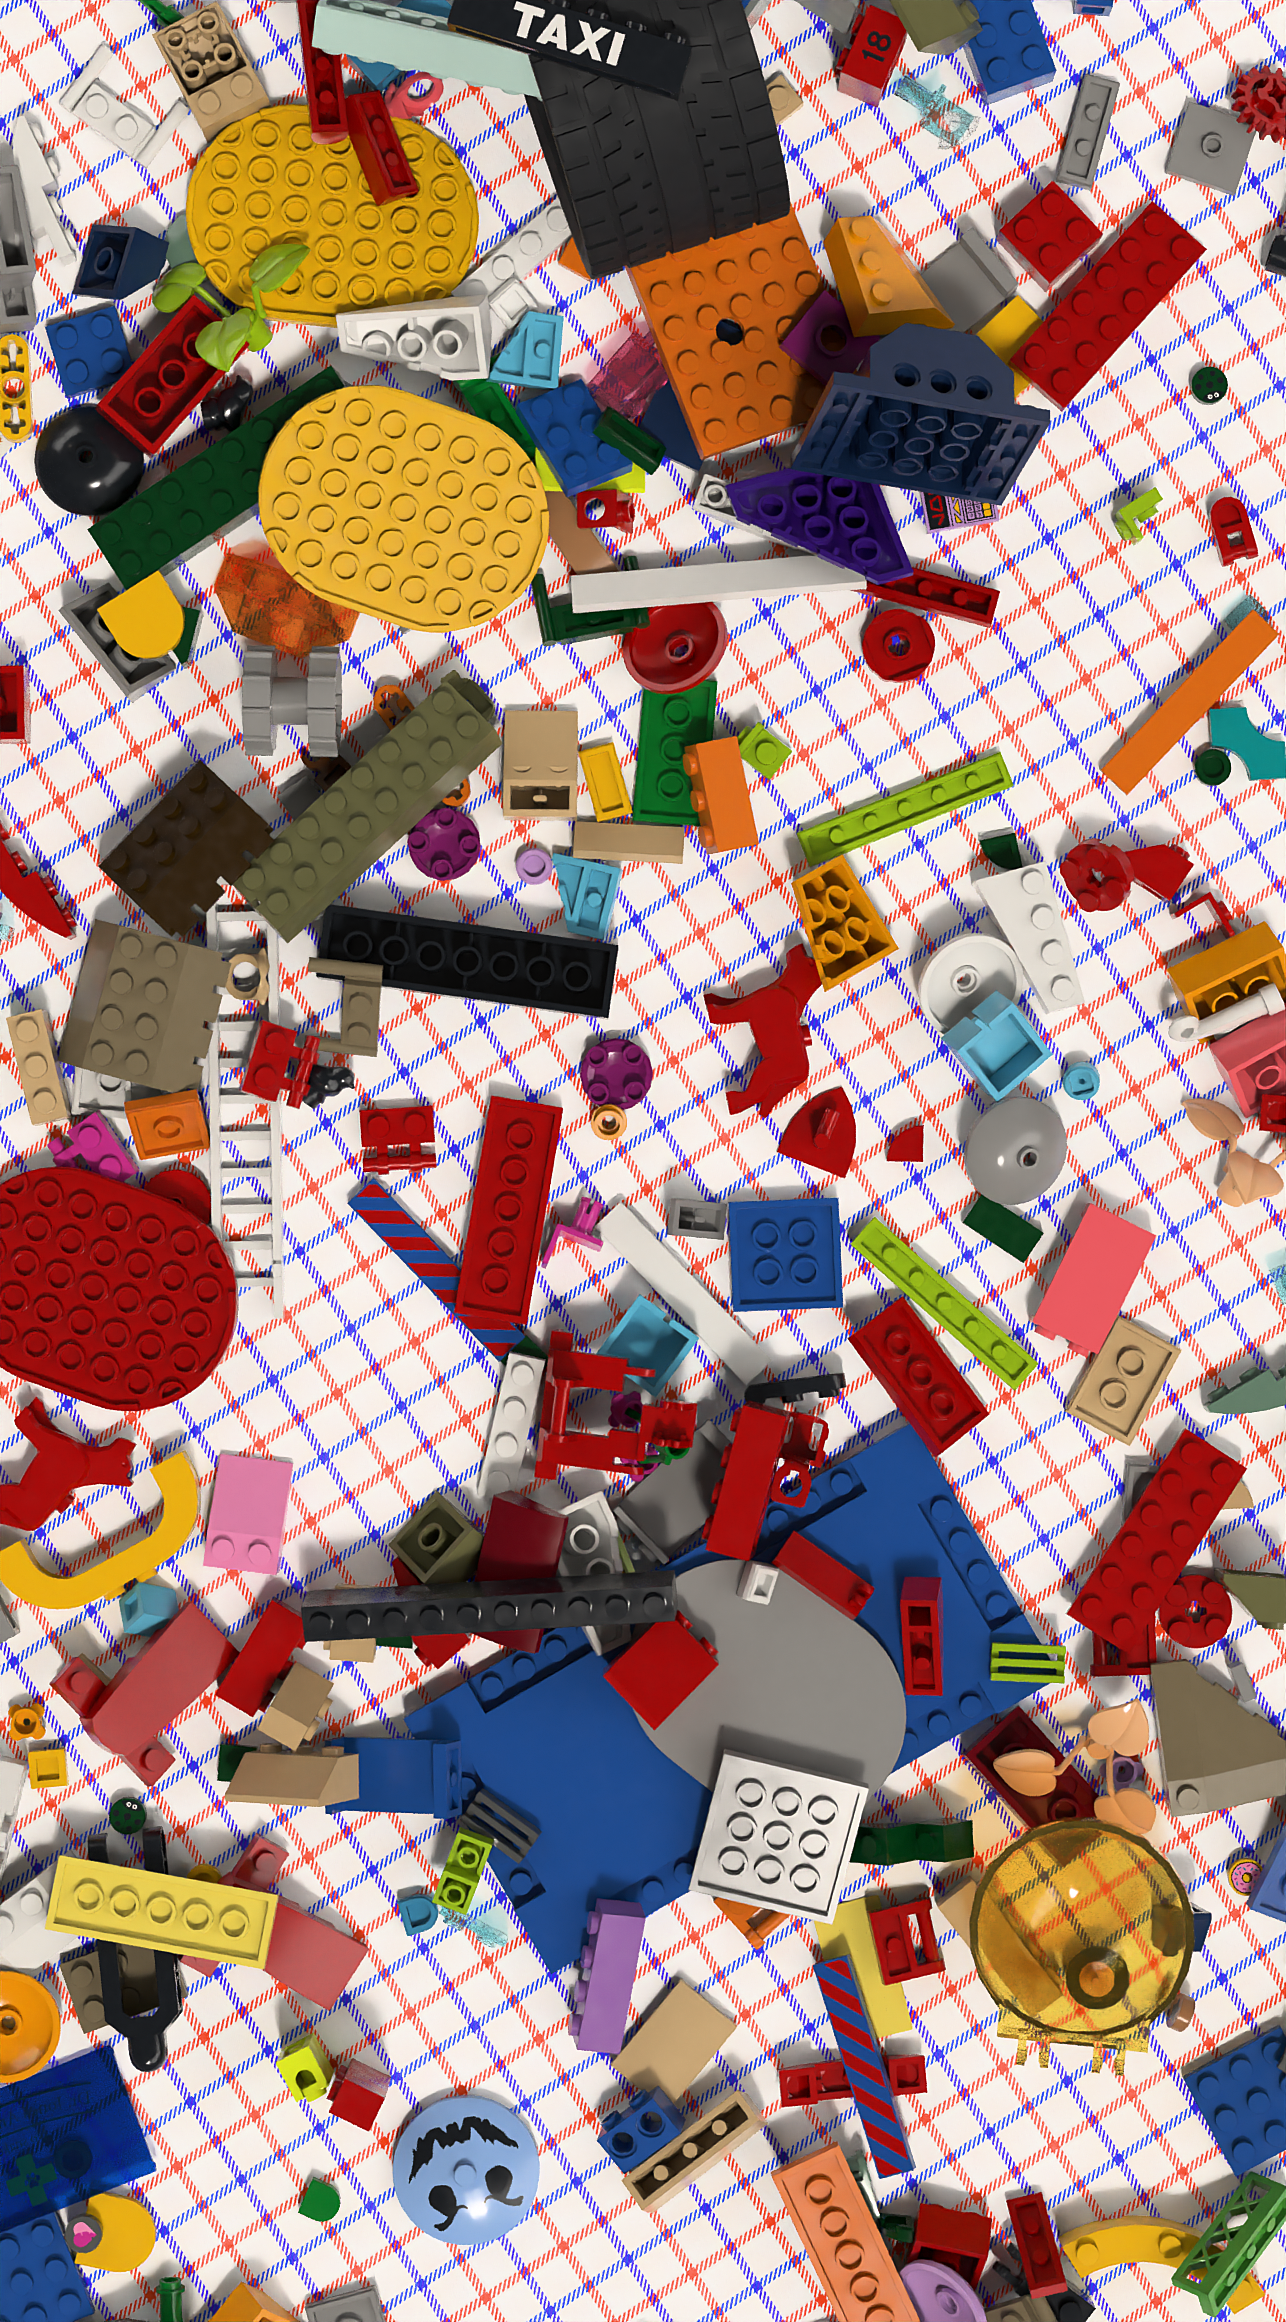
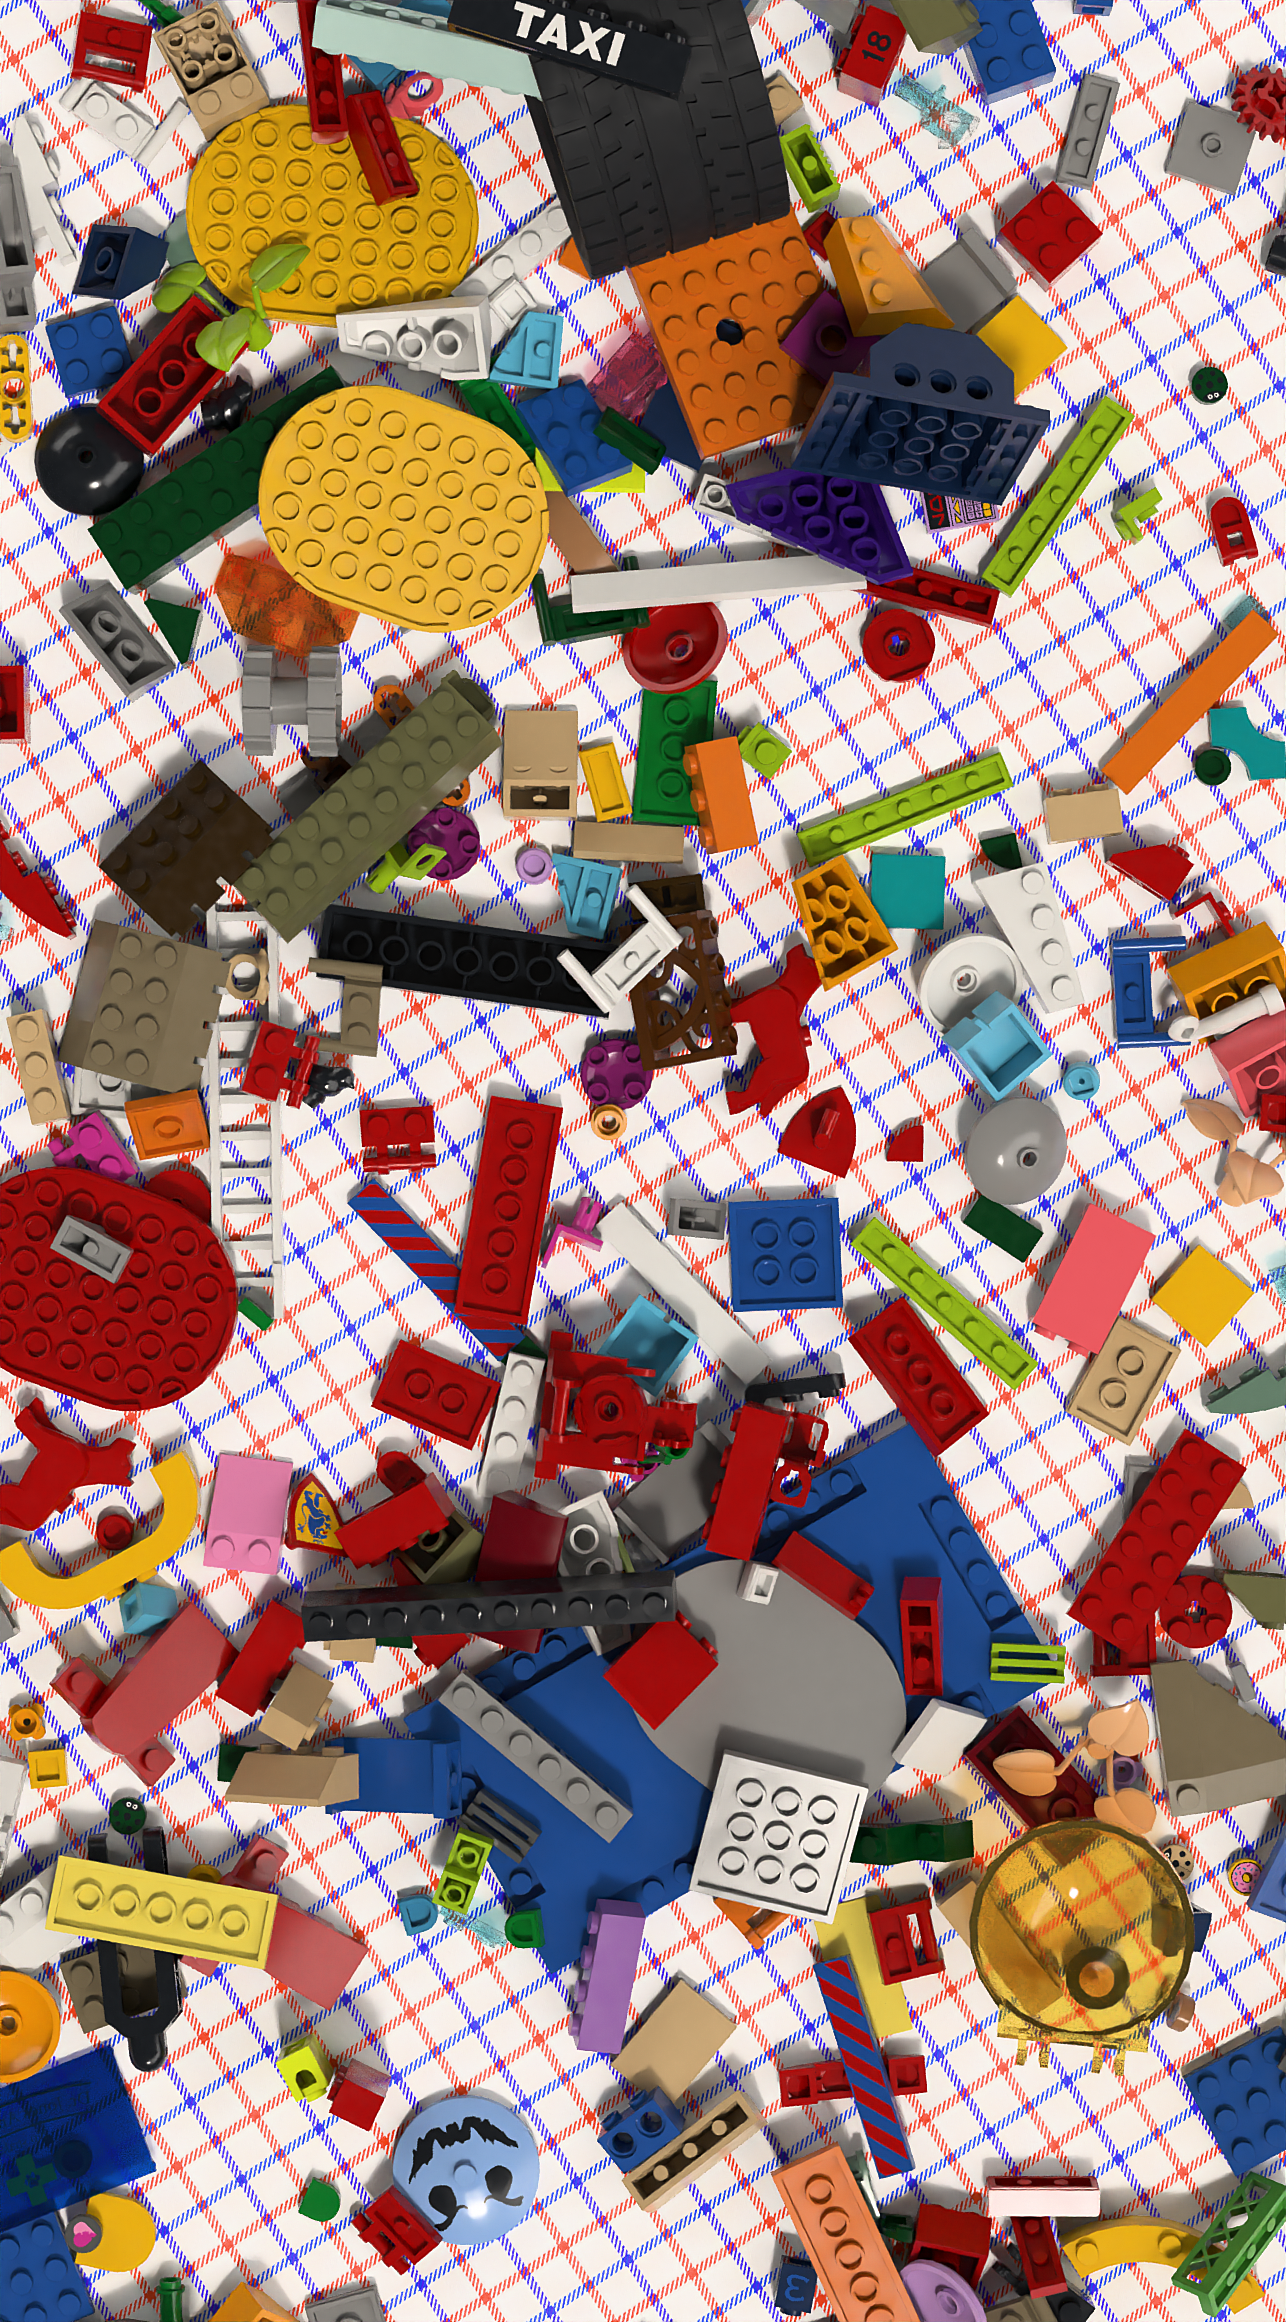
(92, 1248): none -> light grey slope
(113, 40): none -> red plate
(115, 1532): none -> red tile
(145, 618): yellow tile -> none
(256, 1314): none -> green tile
(313, 1519): none -> shield
(396, 1522): none -> red brick
(397, 1469): none -> red plate
(399, 863): none -> lime bracket
(402, 2225): none -> red plate
(436, 1394): none -> red plate
(525, 1929): none -> green tile
(536, 1755): none -> light grey brick
(594, 1416): none -> red plate
(618, 510): red bracket -> none
(630, 960): none -> white plate
(648, 1009): none -> reddish brown fence
(671, 895): none -> dark brown brick
(795, 2286): none -> dark blue brick
(809, 168): none -> lime brick
(817, 232): none -> red tile
(909, 890): none -> teal tile
(939, 1737): none -> white tile
(1043, 2195): none -> slope
(1057, 496): none -> lime plate
(1082, 815): none -> tan brick
(1083, 885): red plate -> none
(1106, 306): red plate -> none
(1134, 991): none -> blue plate
(1180, 1858): none -> tan tile
(1202, 1296): none -> yellow tile

